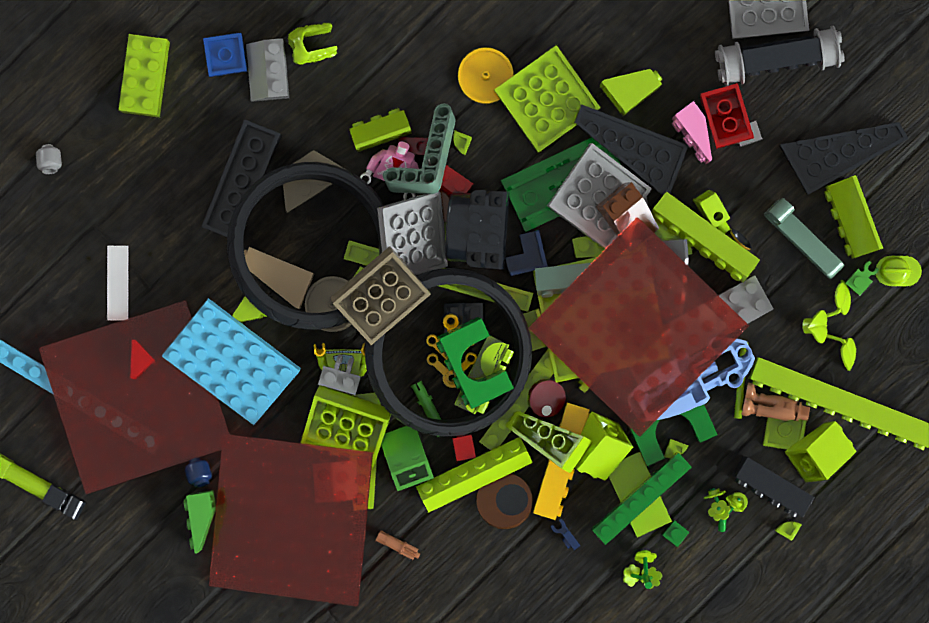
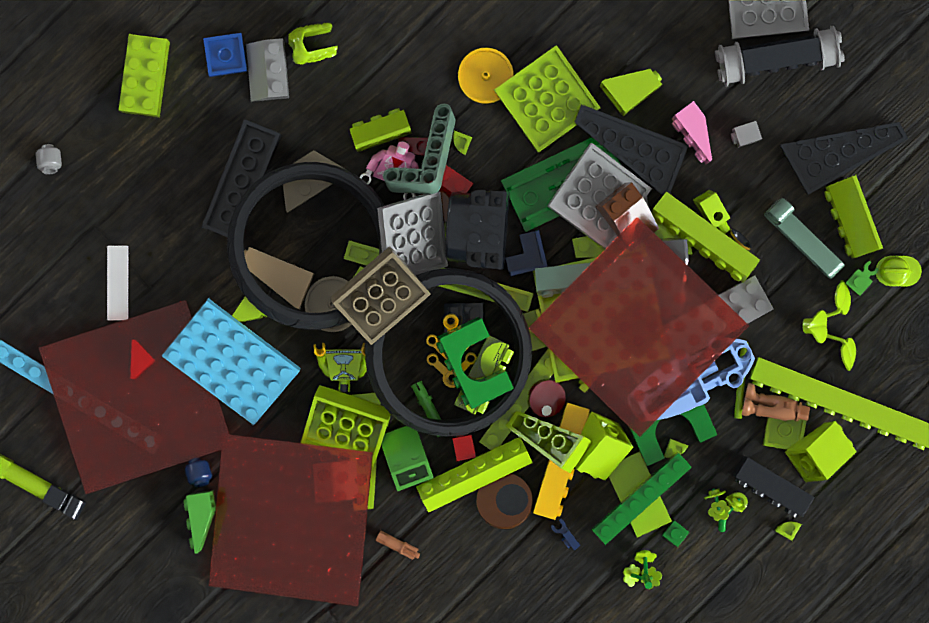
(339, 379): light grey hinge -> none
(726, 115): red slope -> none

